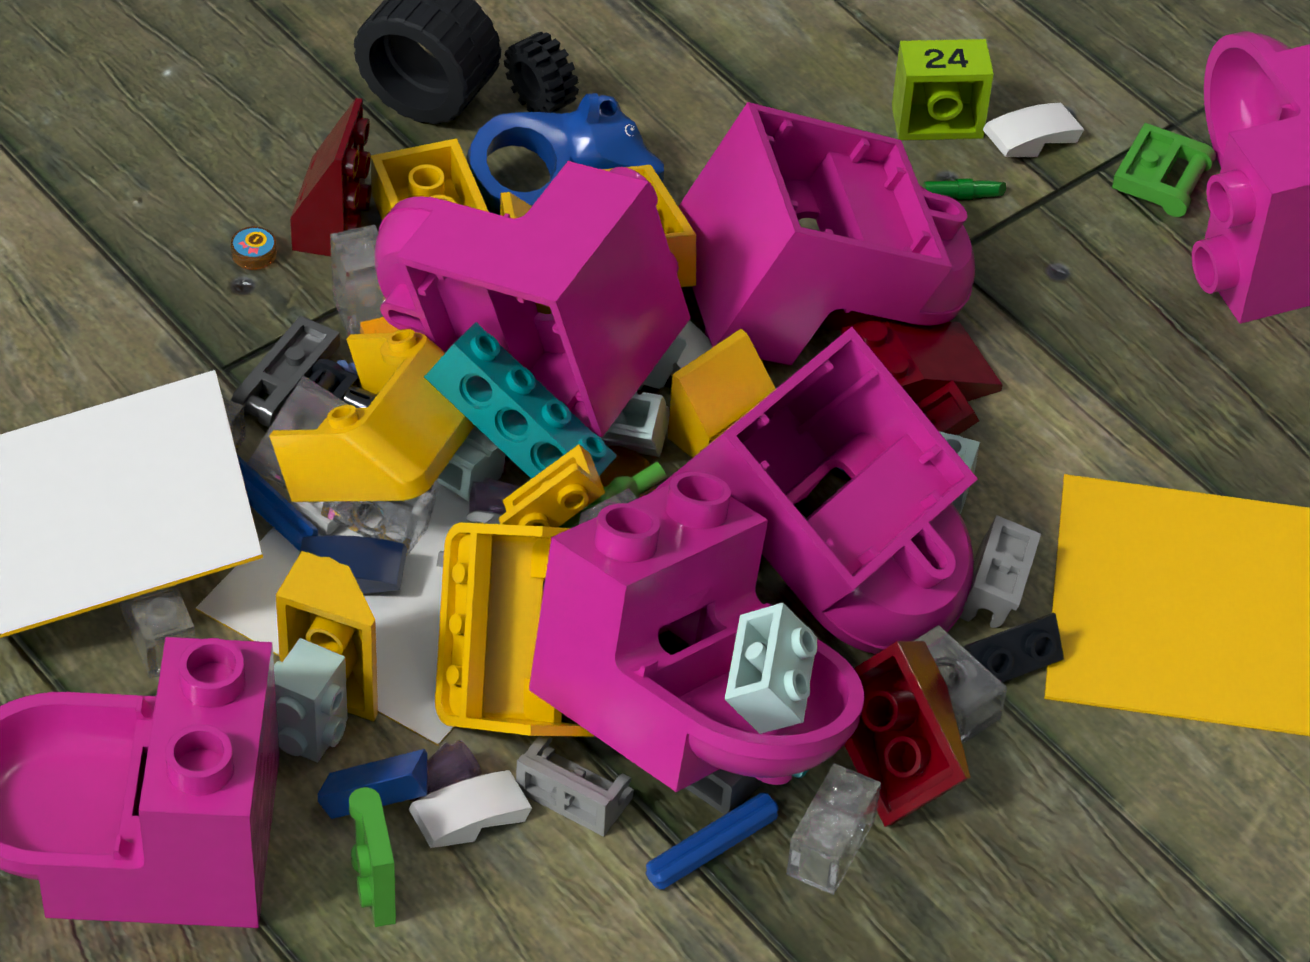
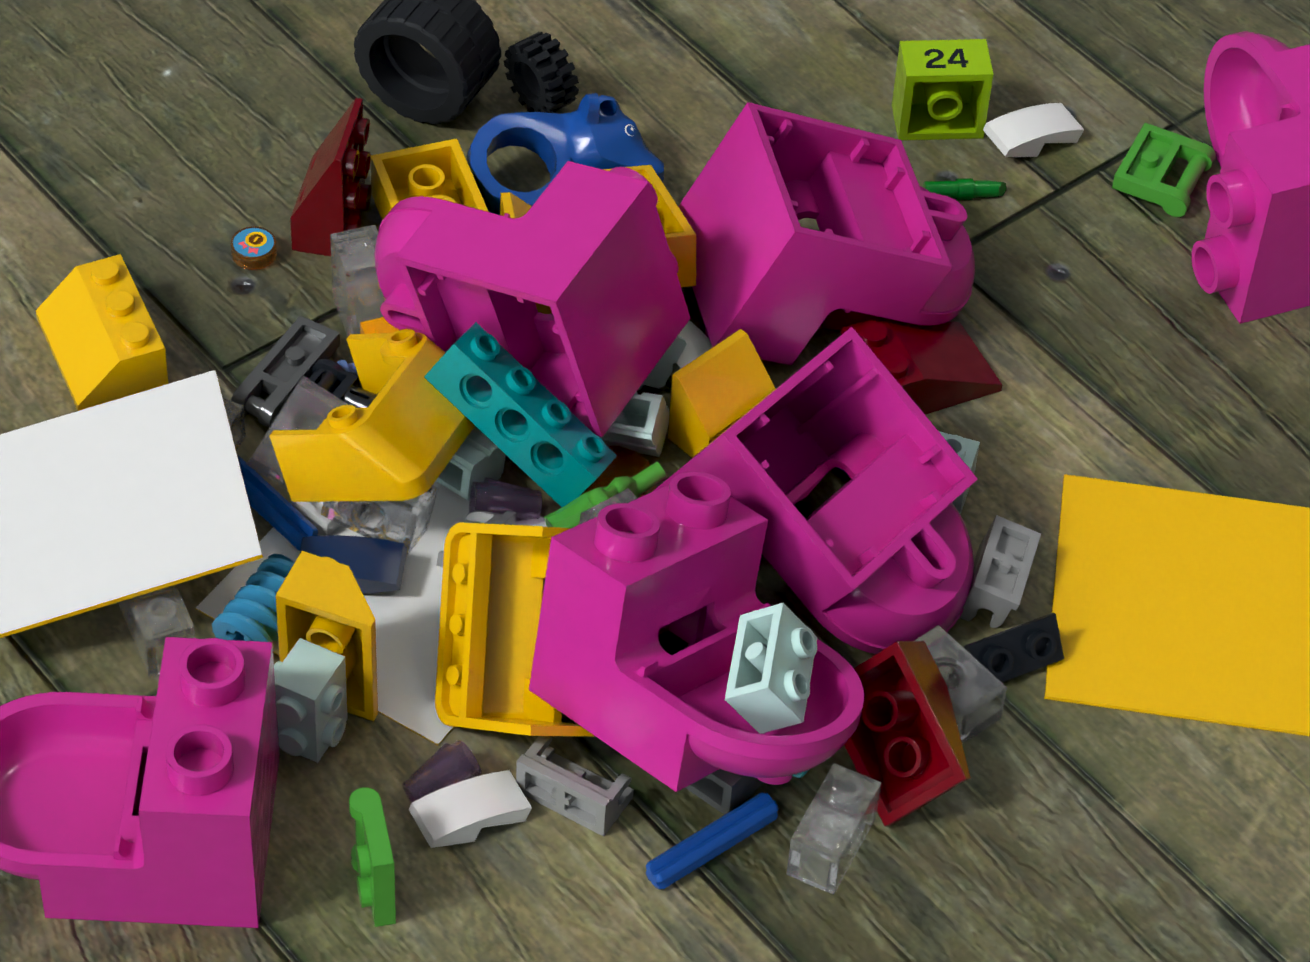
(102, 334): none -> yellow slope
(253, 611): none -> dark azure piece
(393, 778): blue slope -> none
(555, 492): yellow bracket -> none
(948, 410): dark red bracket -> none

